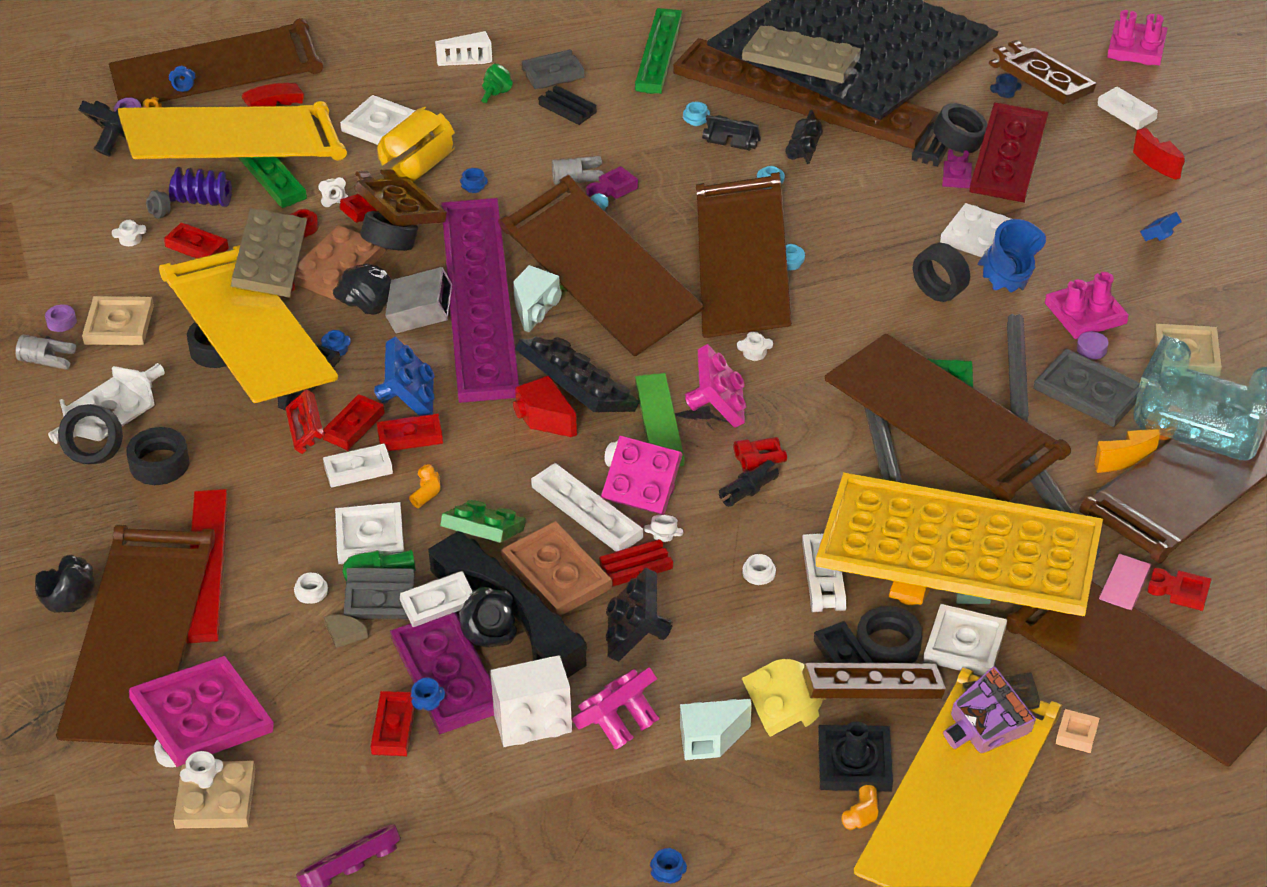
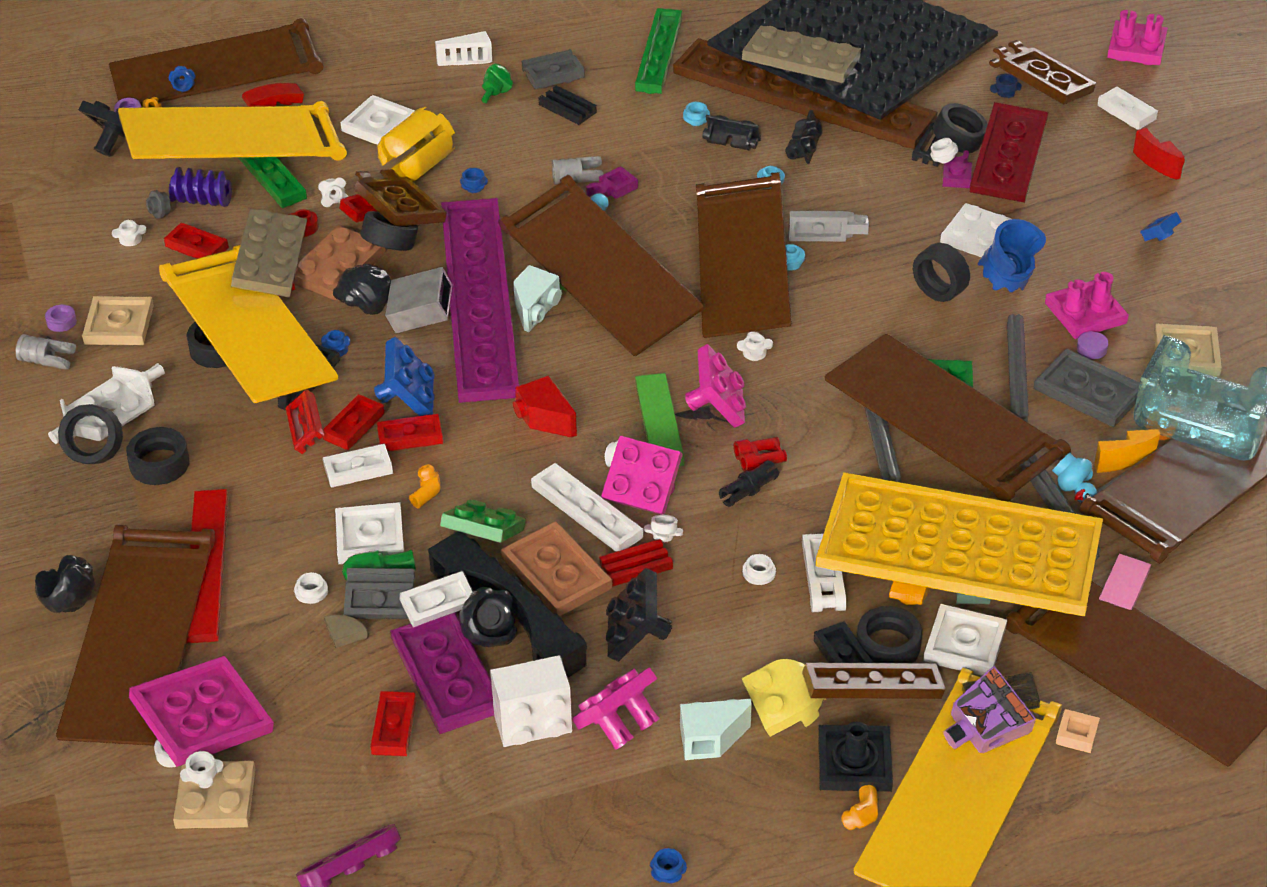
(424, 688): blue plate -> none
(577, 375): black plate -> none
(826, 225): none -> light grey hinge
(943, 150): none -> white plate
(1072, 473): none -> medium azure animal
(1185, 588): red plate -> none

